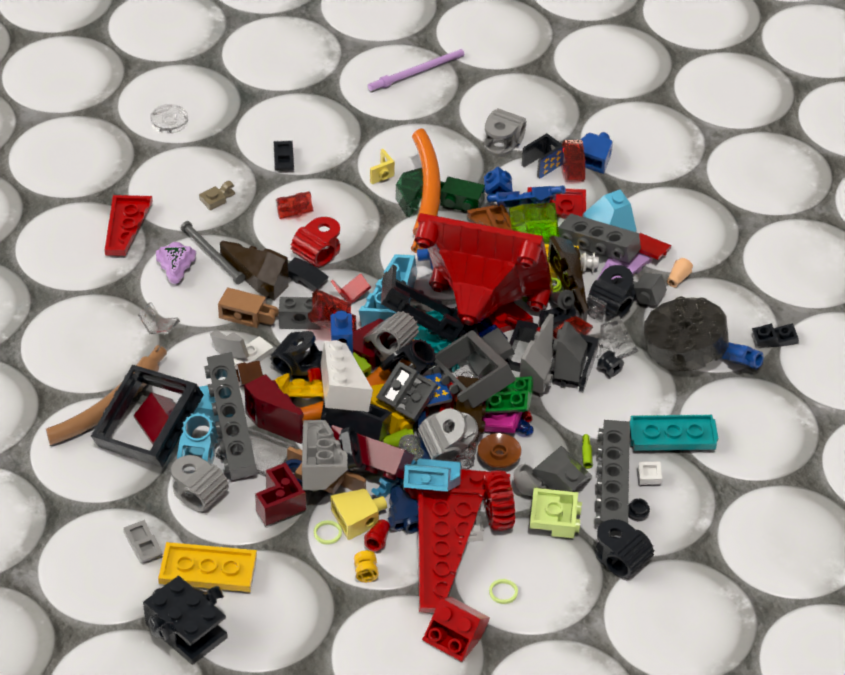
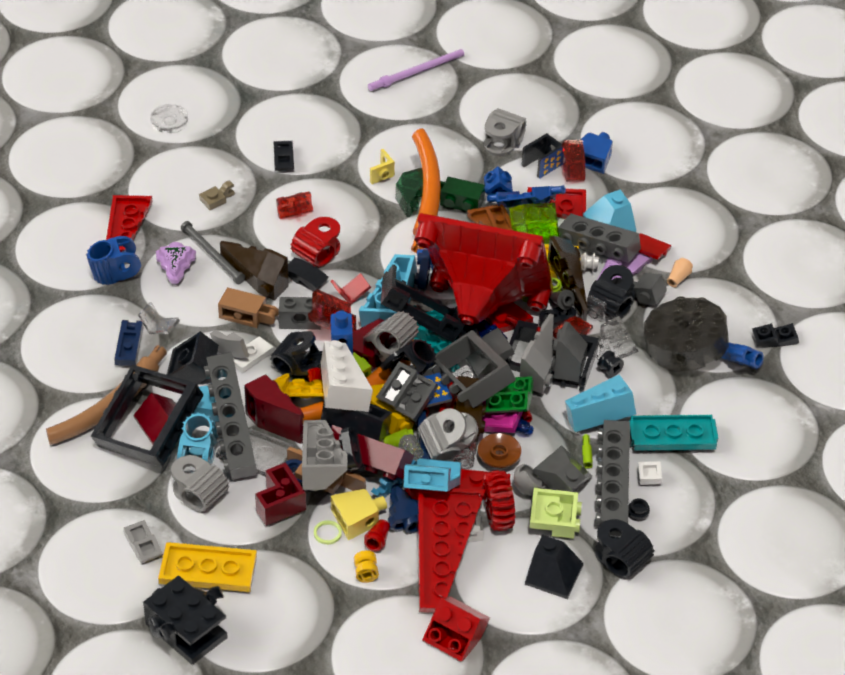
(108, 262): none -> blue piece
(128, 343): none -> dark blue plate
(190, 358): none -> black slope
(248, 372): reddish brown panel -> none
(422, 277): none -> dark blue plate
(500, 600): yellowish green piece -> none
(553, 567): none -> black slope
(602, 402): none -> medium azure wedge

